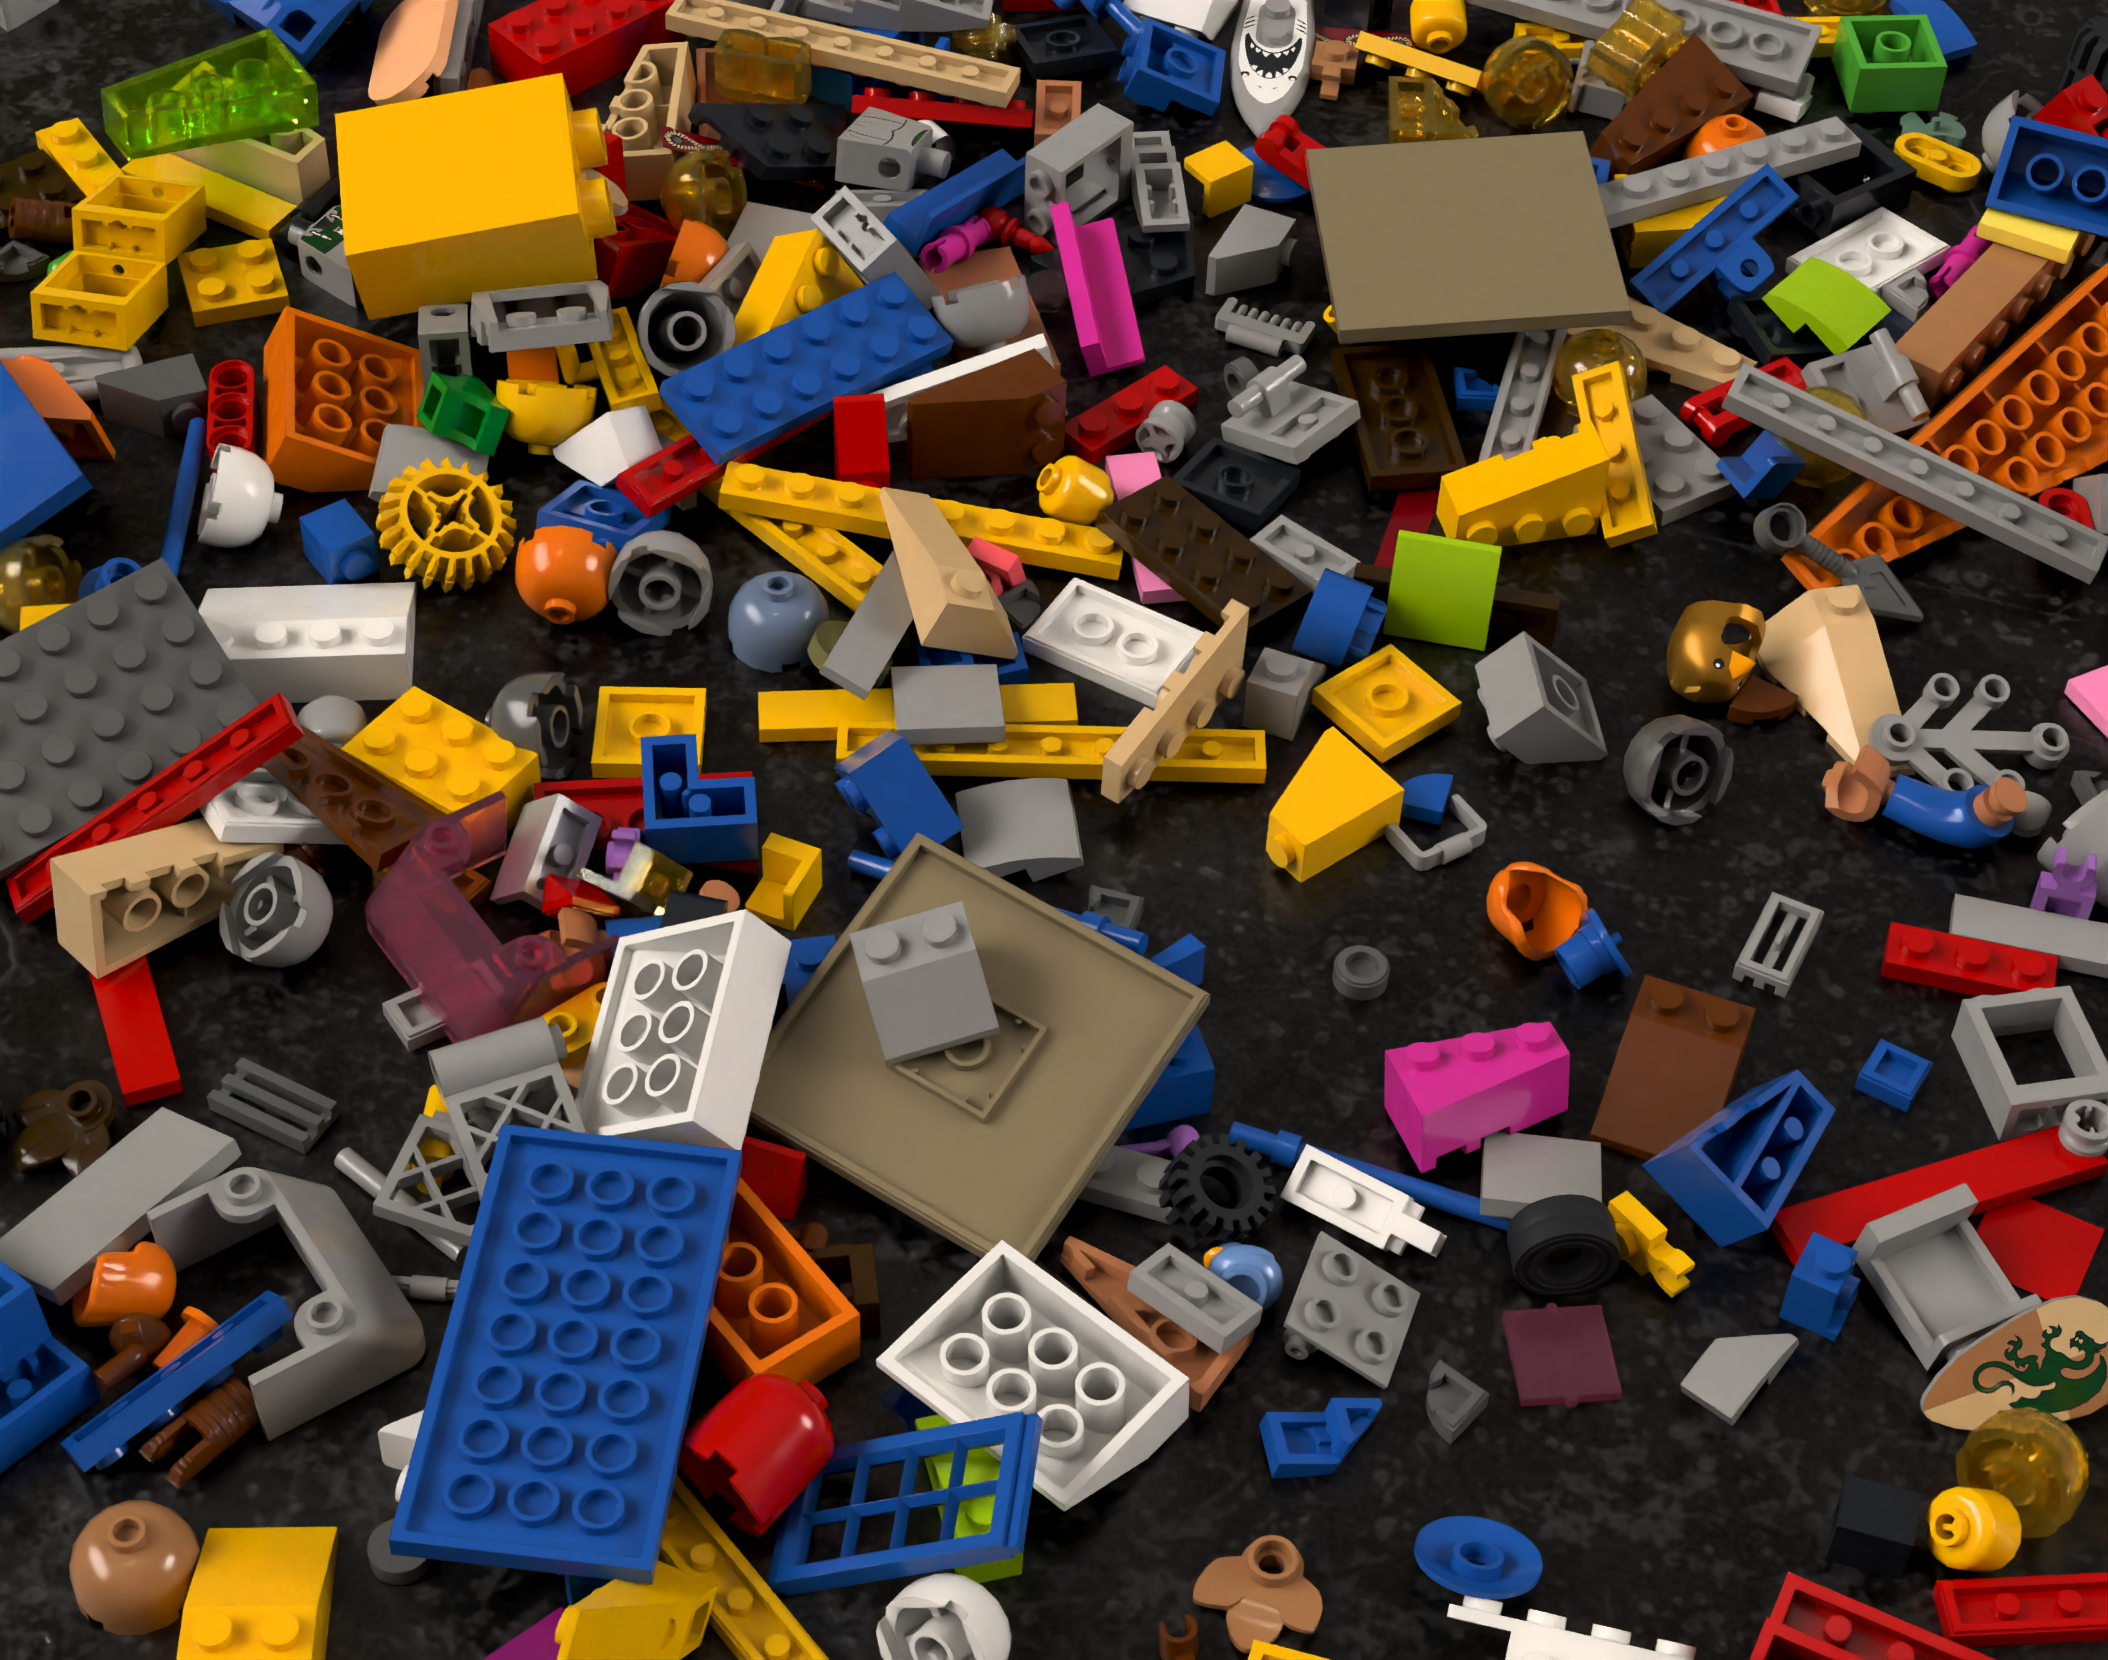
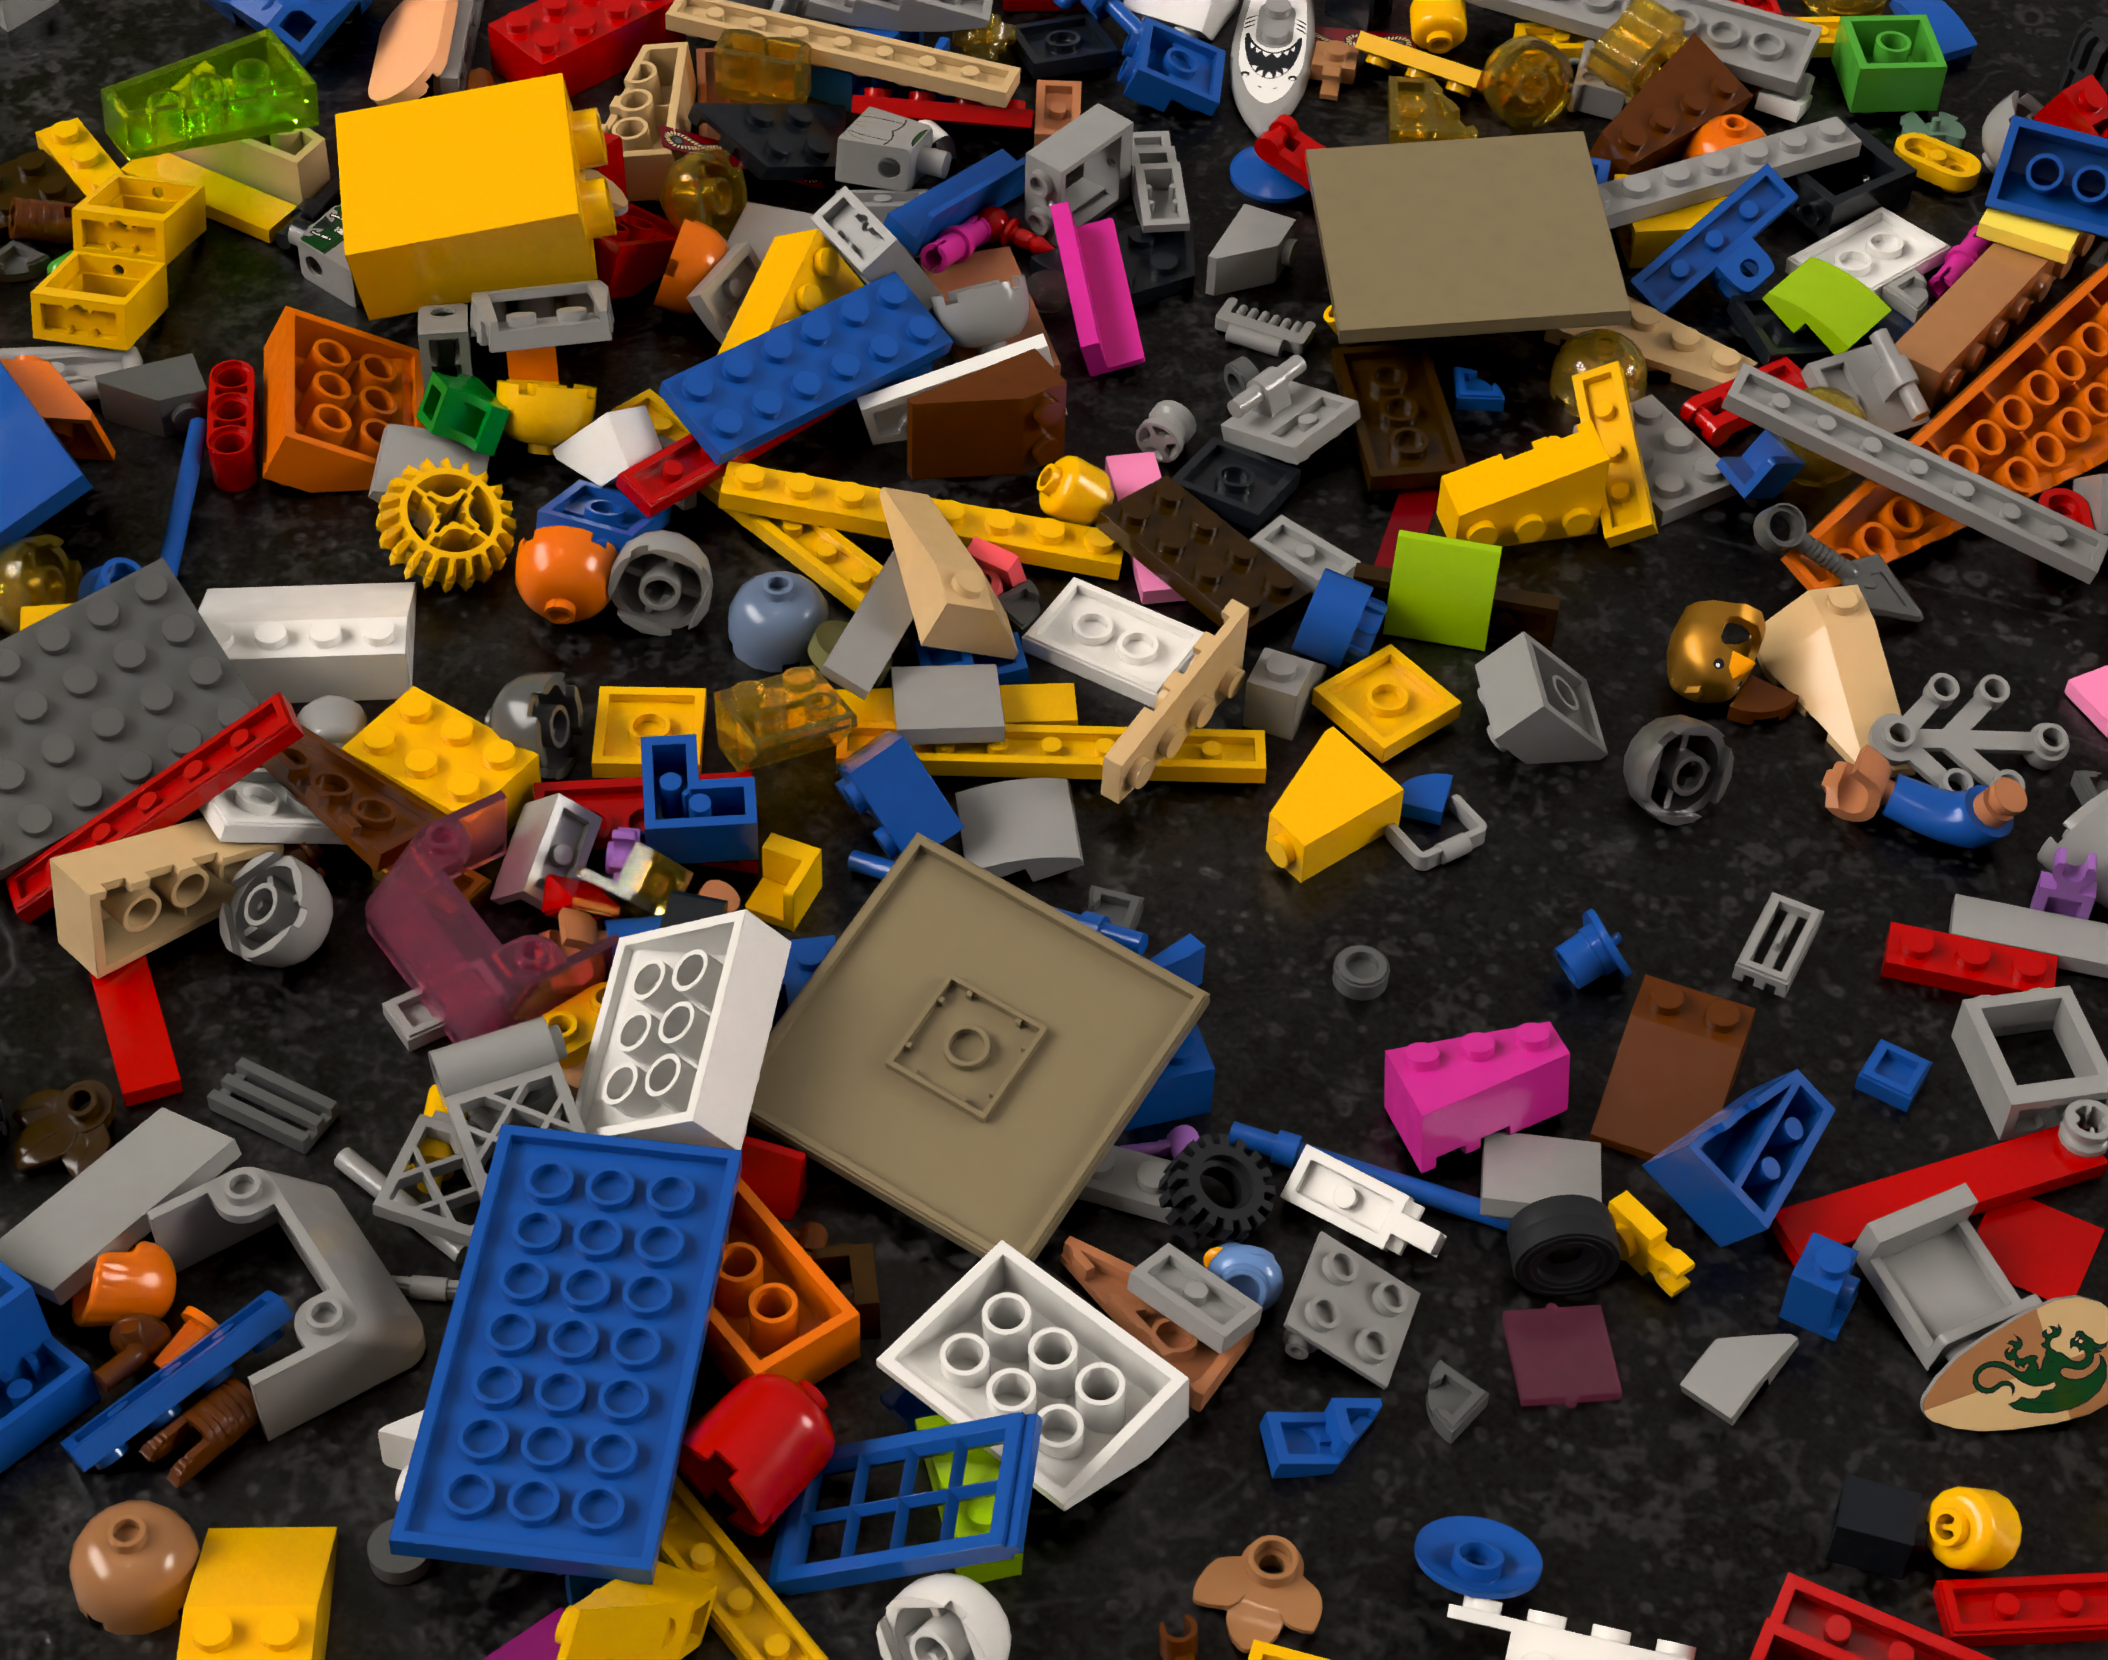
(233, 282): yellow plate -> none
(237, 499): white cylinder -> none
(339, 543): blue brick -> none
(617, 364): yellow plate -> none
(683, 327): light grey cone -> none
(780, 718): none -> clear yellow slope
(861, 440): red slope -> none
(924, 983): light grey slope -> none
(1115, 420): red plate -> none
(1225, 177): yellow panel -> none
(1523, 393): light grey tile -> none
(1534, 892): orange hair -> none
(2030, 1462): clear yellow cylinder -> none
(2033, 818): light grey hinge -> none

